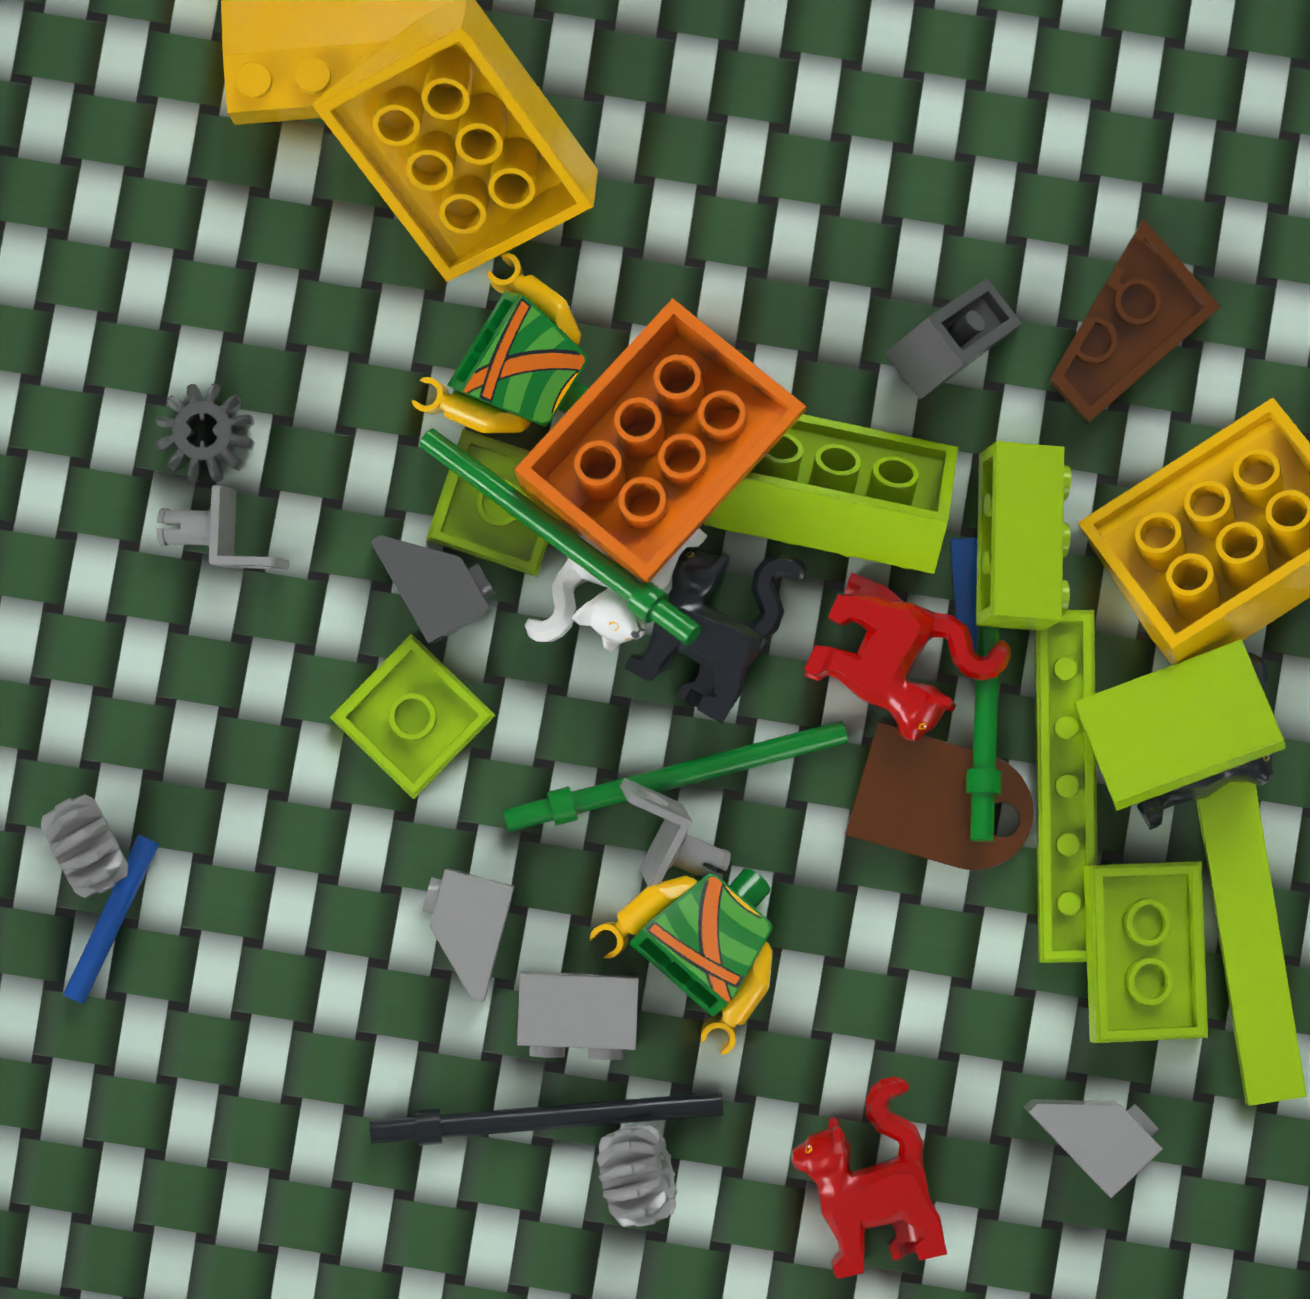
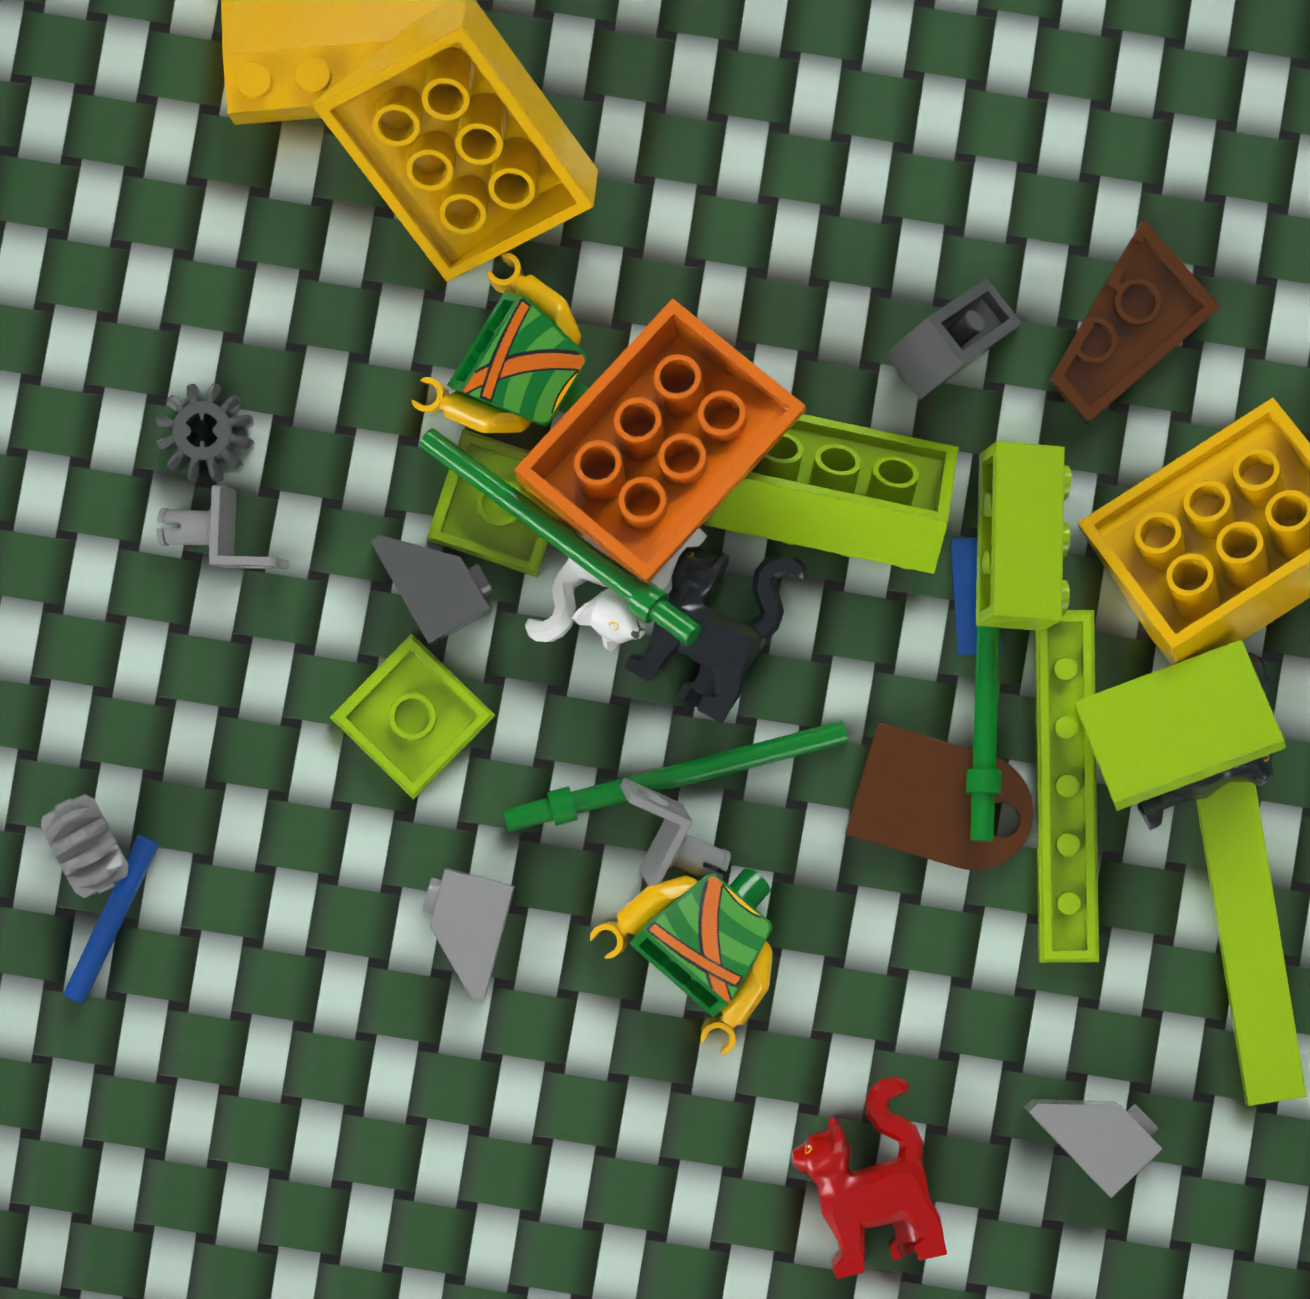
(431, 1126): black bar -> none
(577, 1013): light grey brick -> none
(637, 1175): light grey gear -> none
(889, 650): red animal -> none
(1145, 951): lime tile -> none

